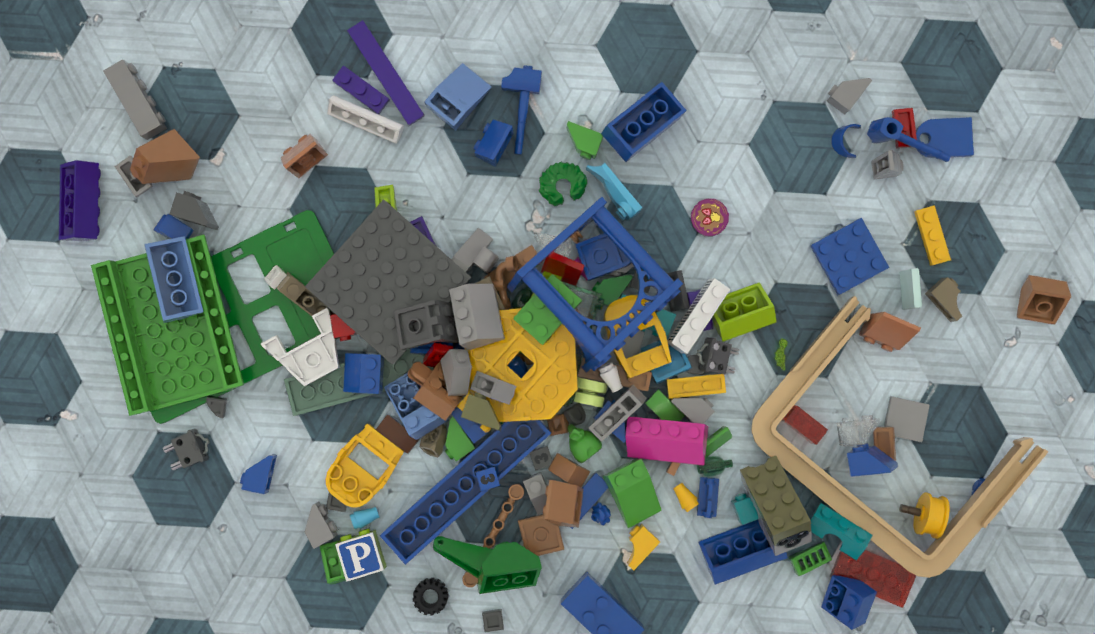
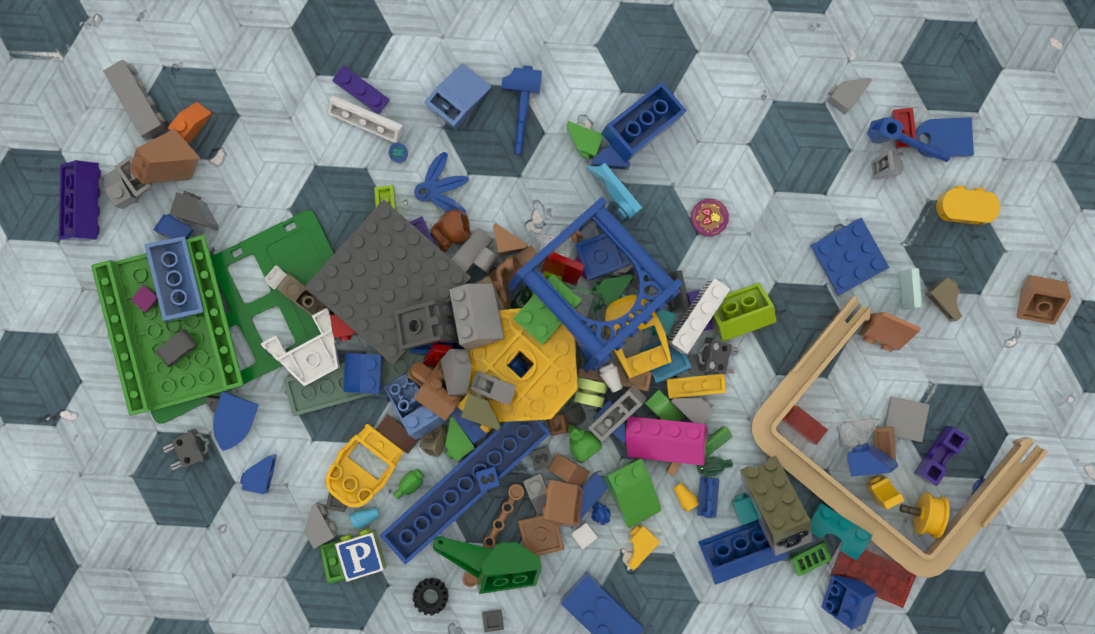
(117, 190): none -> light grey slope
(145, 298): none -> magenta tile
(176, 348): none -> dark grey beam
(190, 121): none -> orange slope
(233, 419): none -> blue shield
(303, 156): nougat slope -> none
(386, 73): dark purple tile -> none
(398, 153): none -> tile
(409, 483): none -> bright green plant
(435, 188): none -> blue plant
(451, 228): none -> dark orange piece
(493, 142): blue slope -> none
(507, 242): none -> medium nougat slope
(562, 171): green piece -> none
(584, 535): none -> white tile
(611, 158): none -> blue slope
(780, 356): clear neon green piece -> none
(837, 140): blue helmet -> none
(883, 492): none -> yellow arch
(932, 235): yellow plate -> none
(947, 444): none -> dark purple arch
(968, 206): none -> yellow brick

